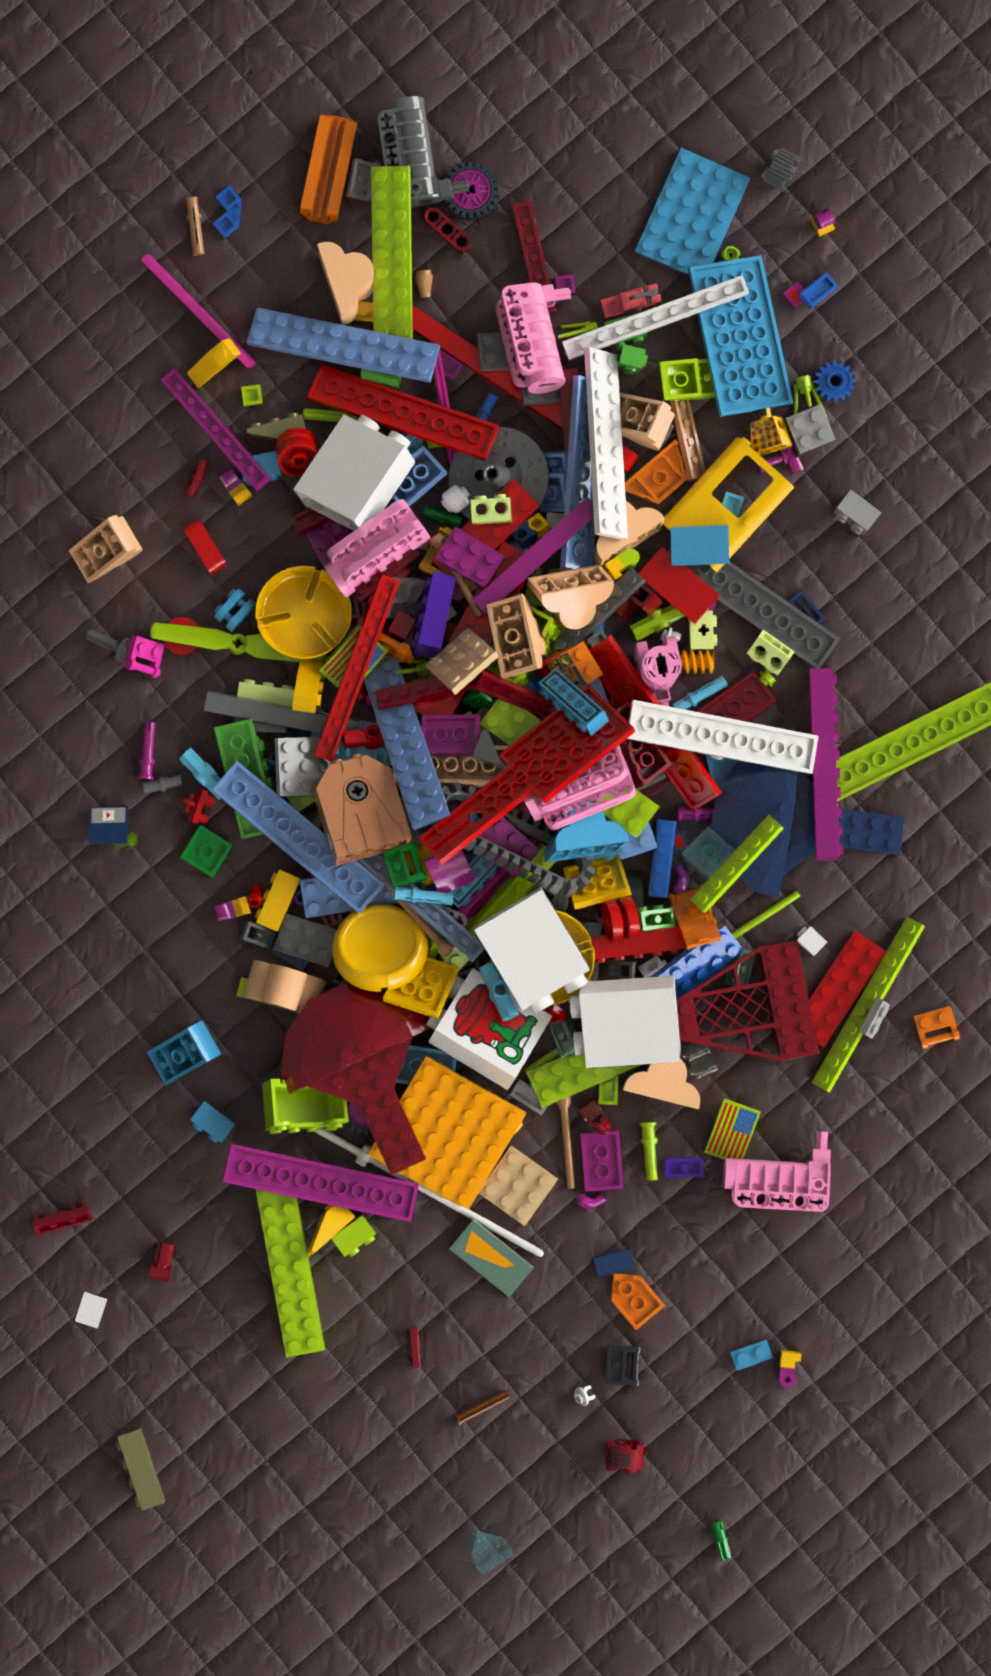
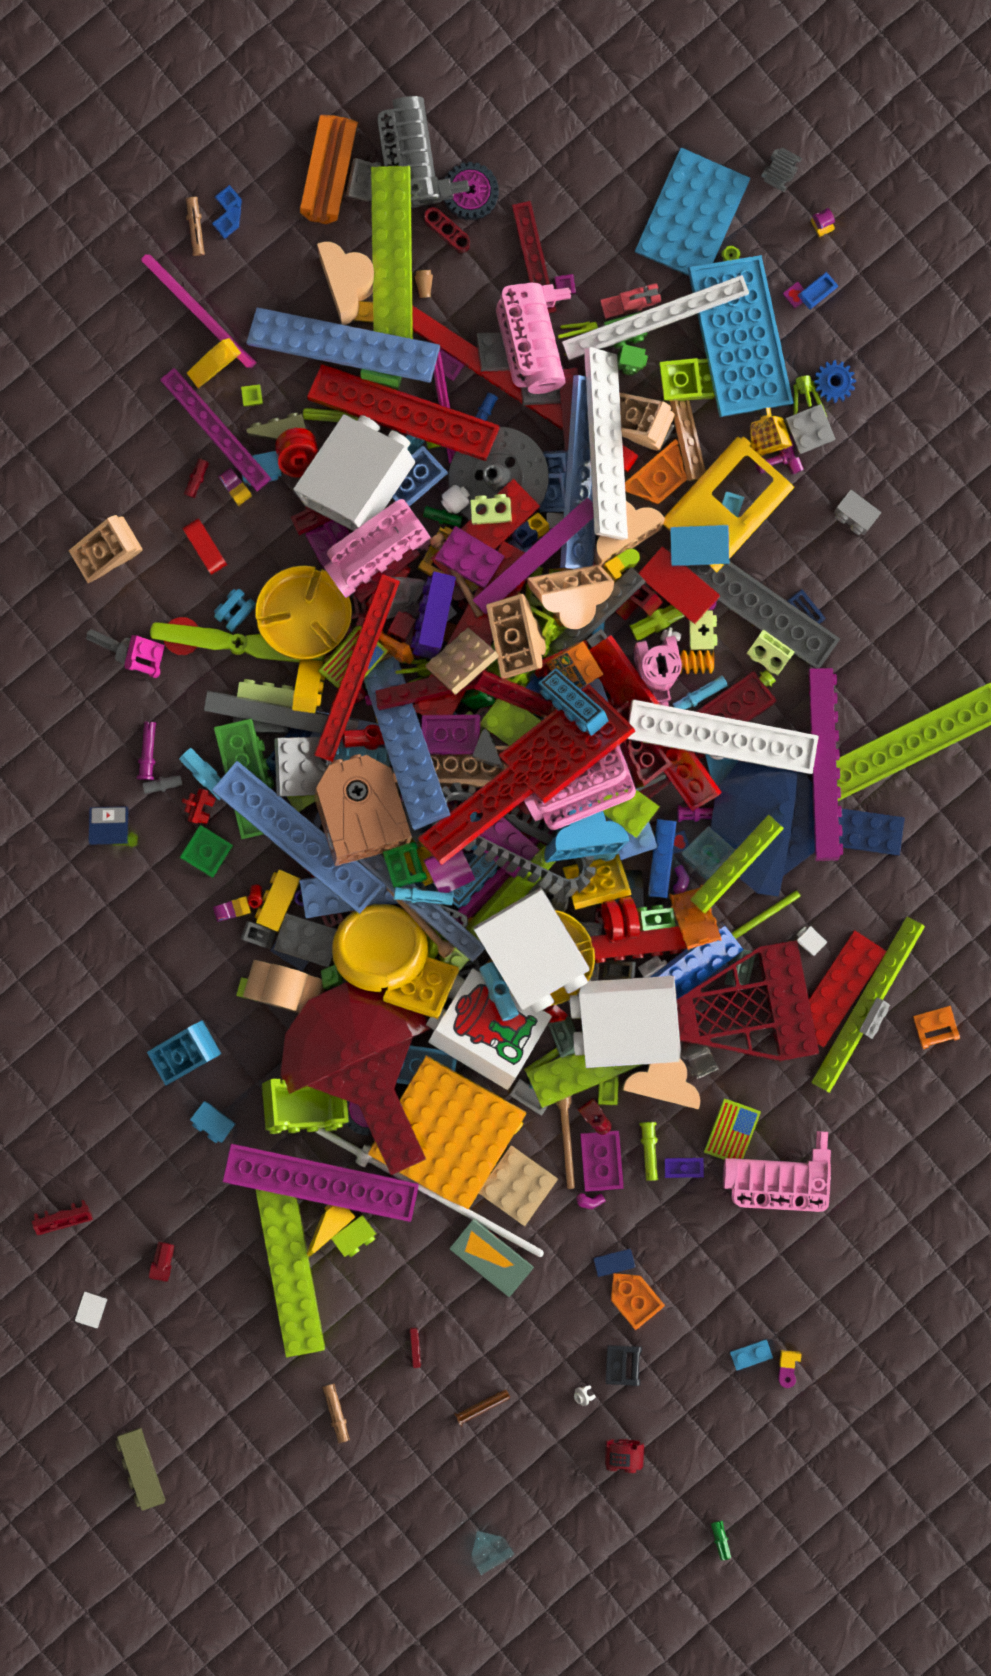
(331, 977): none -> bright green plate
(338, 1420): none -> medium nougat pin

